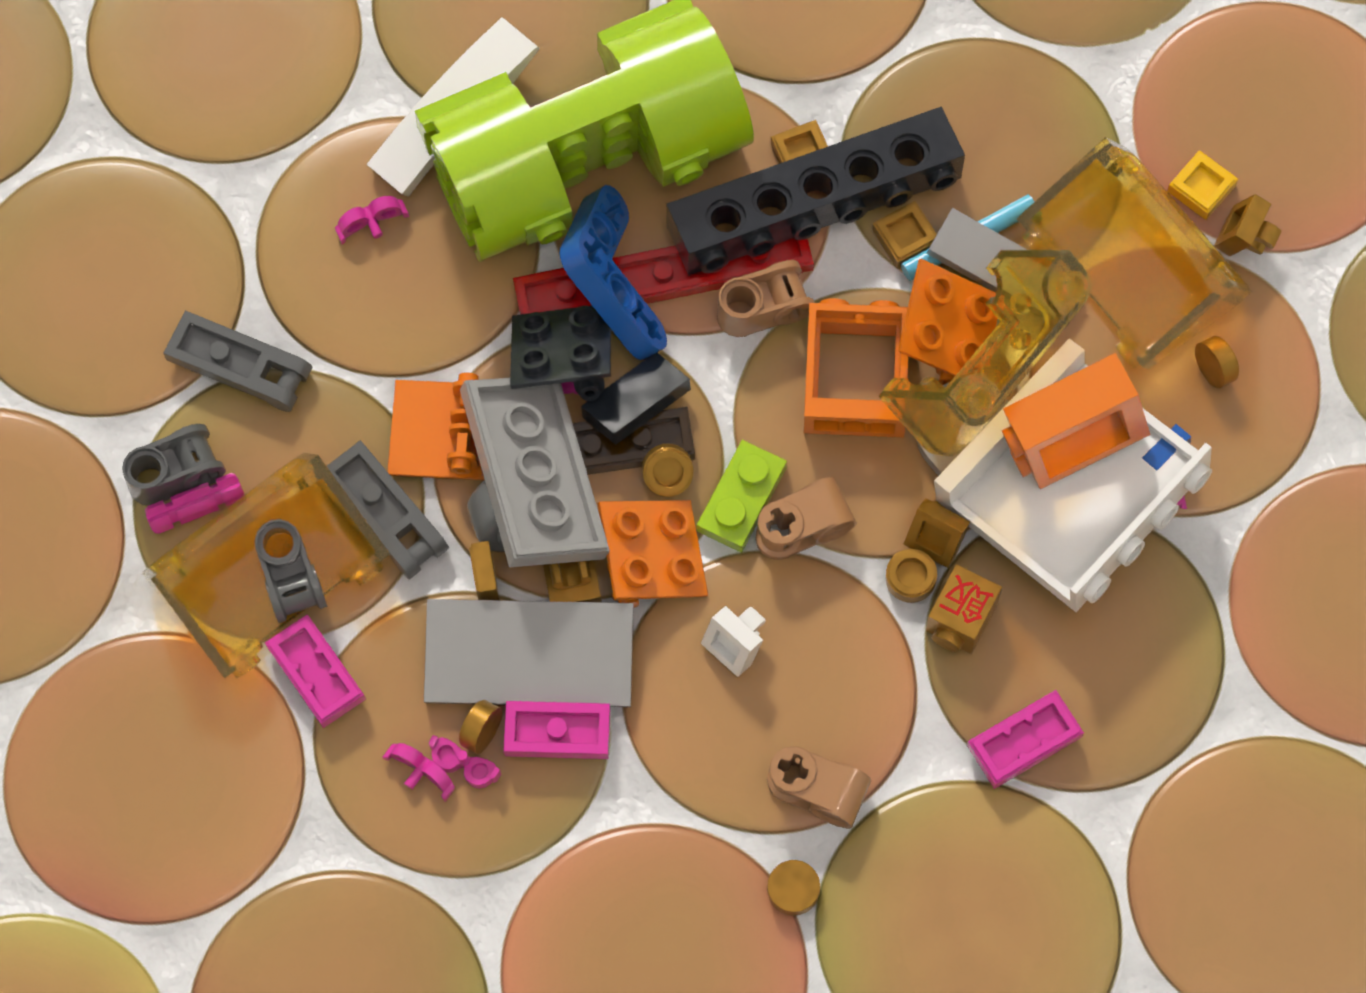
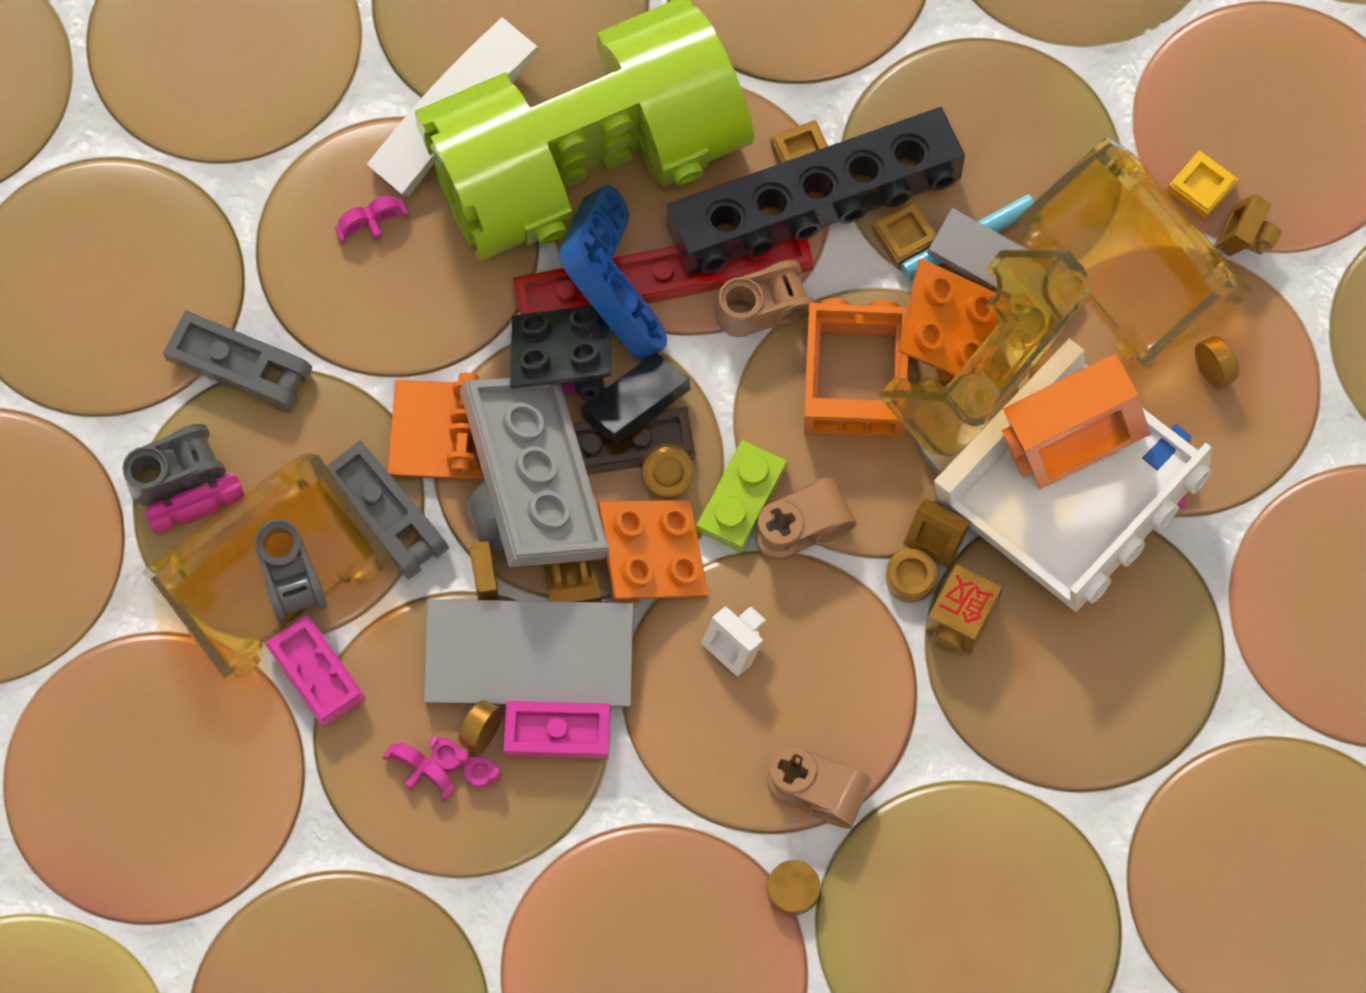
(1025, 739): dark pink plate -> none

